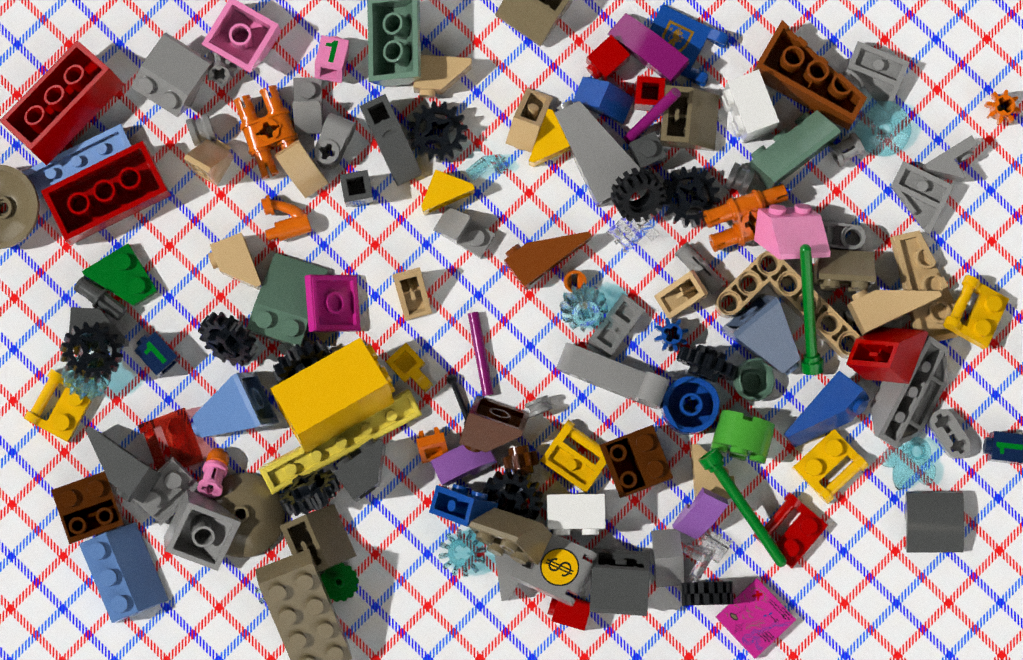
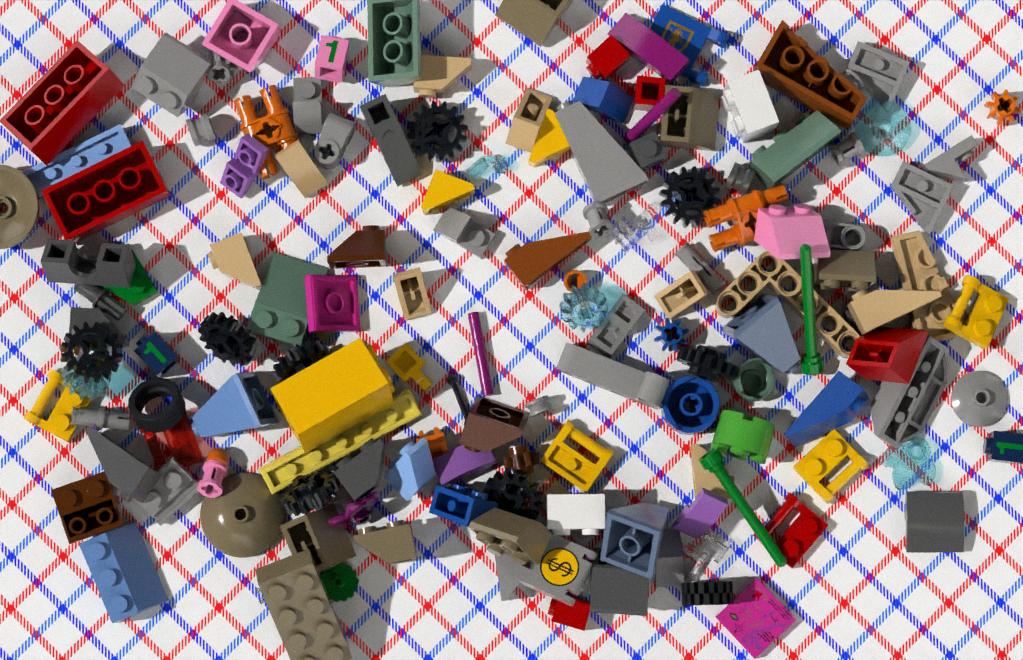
(67, 264): none -> dark grey arch
(100, 418): none -> light grey pin
(149, 390): none -> black tyre
(201, 530): light grey slope -> none
(210, 160): tan slope -> none
(245, 165): none -> medium lavender slope
(287, 228): orange plant -> none
(356, 188): dark grey brick -> none
(356, 512): none -> magenta plate
(361, 250): none -> reddish brown slope
(391, 544): none -> dark tan slope
(411, 469): none -> light blue slope
(461, 562): clear light blue gear -> none
(598, 220): none -> light grey bush
(635, 537): none -> sand blue slope
(636, 461): reddish brown slope -> none
(647, 203): black tyre -> none
(943, 437): light grey beam -> none
(965, 402): none -> light grey dish

